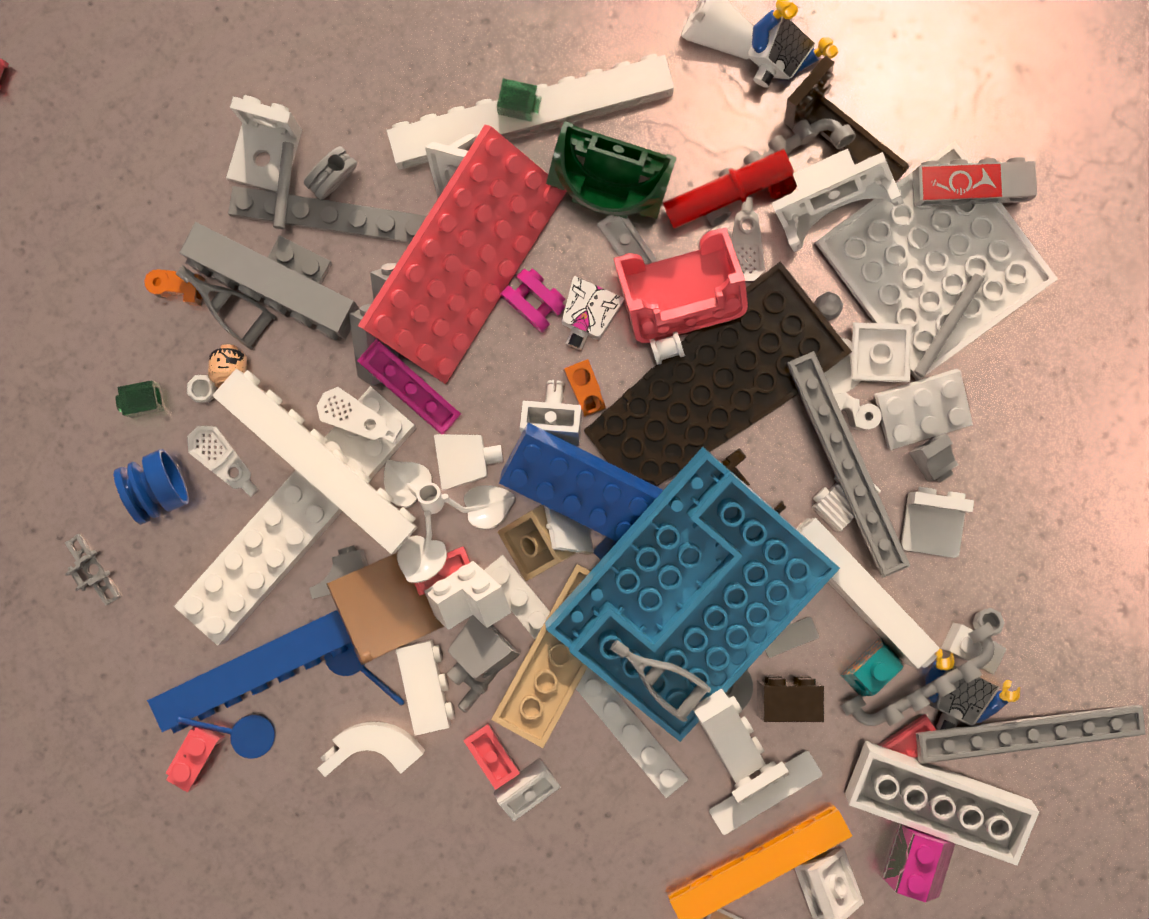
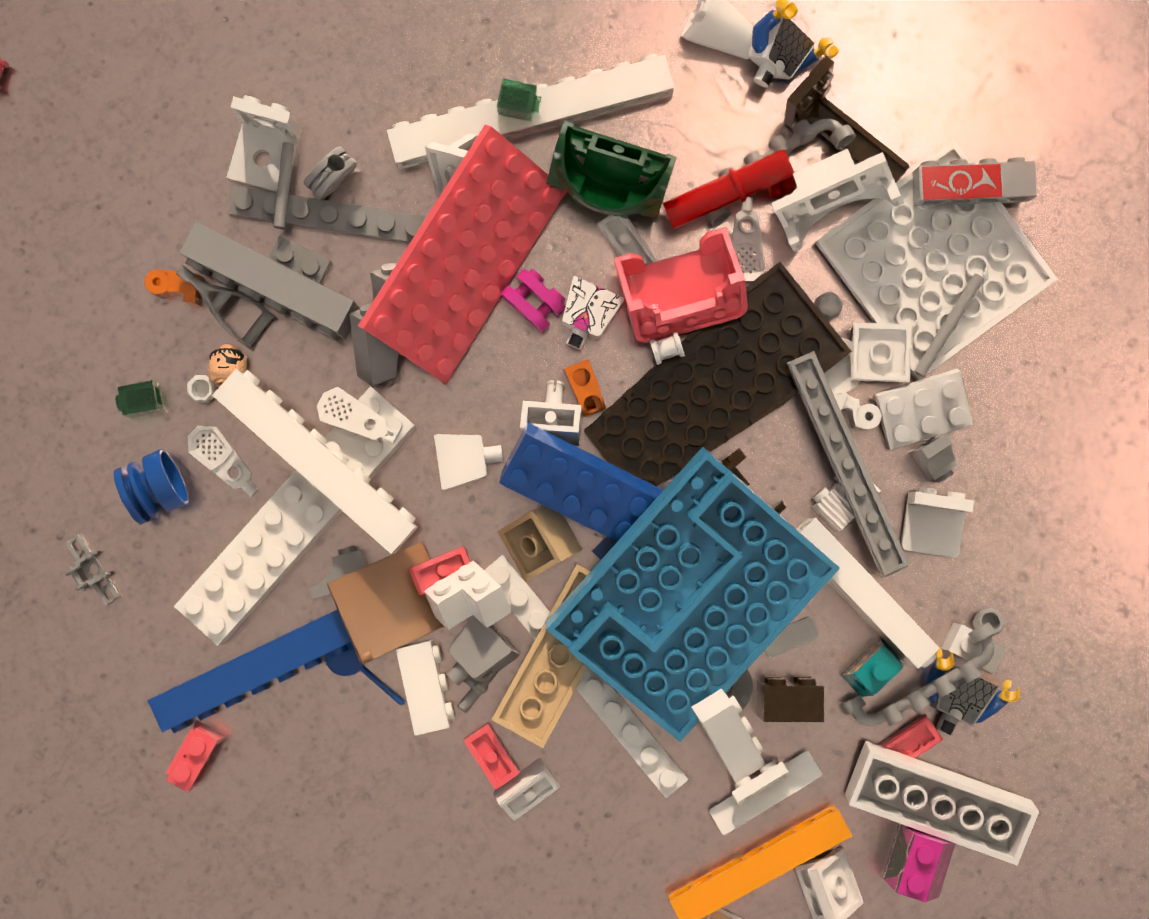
(249, 737): blue piece -> none
(380, 737): white arch -> none
(408, 386): dark pink tile -> none
(424, 557): white plant -> none
(567, 533): white piece -> none
(655, 672): light grey piece -> none
(1030, 733): light grey tile -> none

